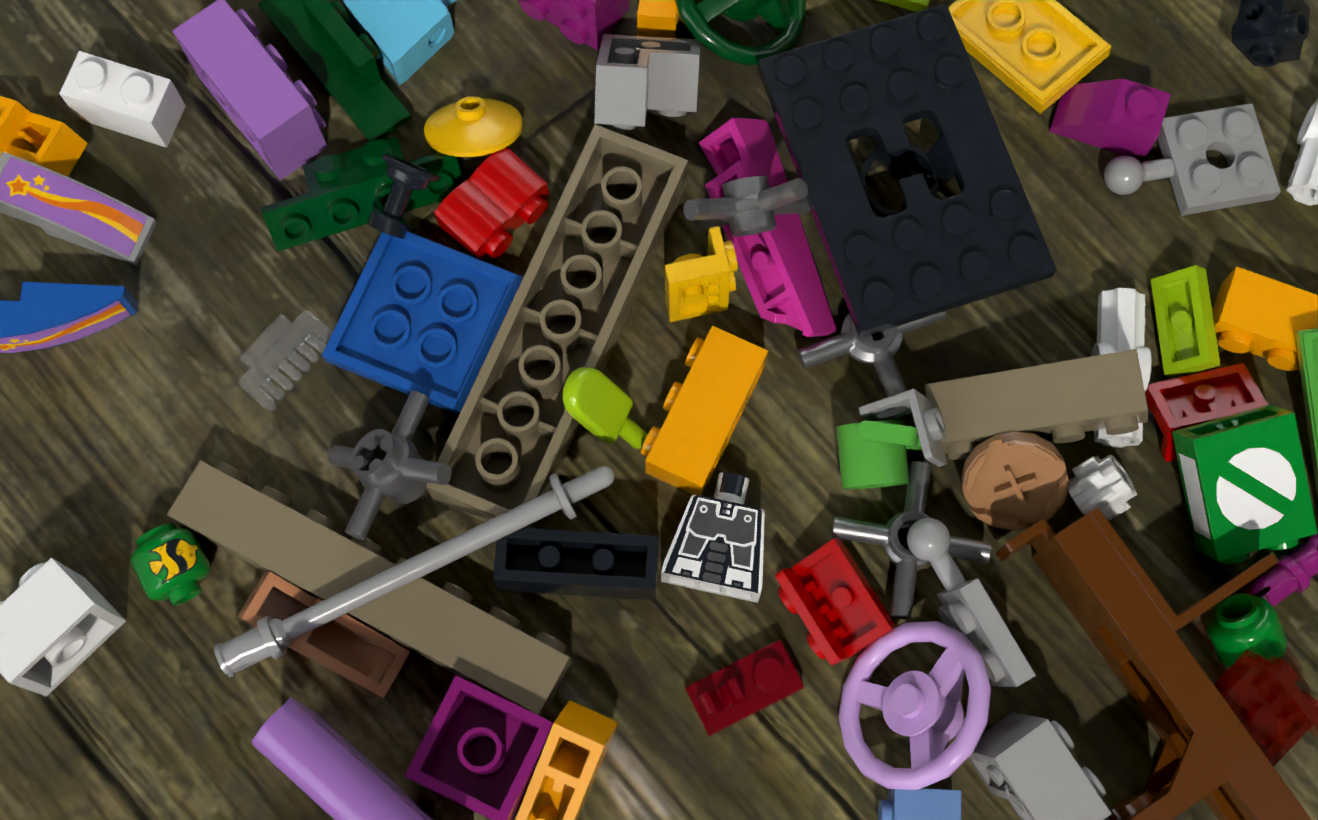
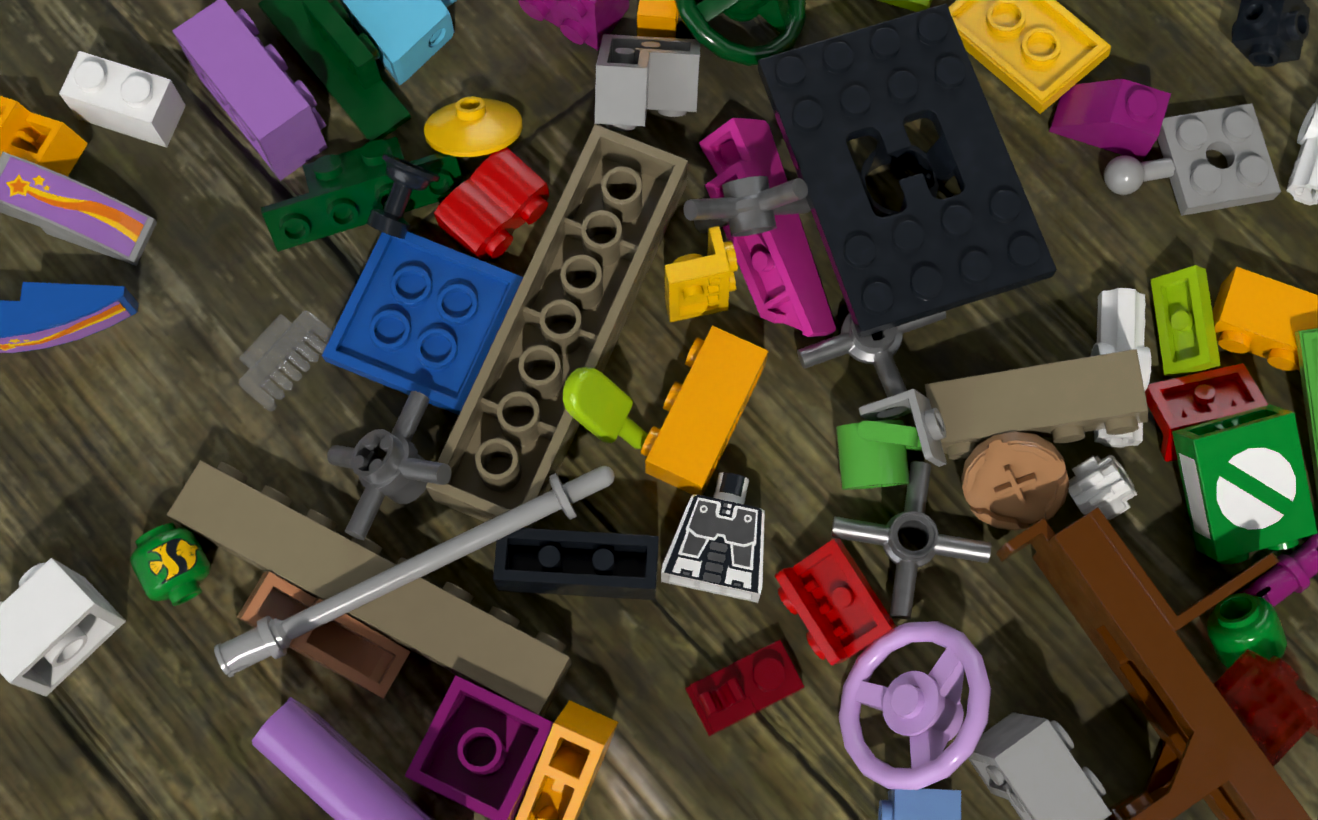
(969, 607): light grey plate -> none

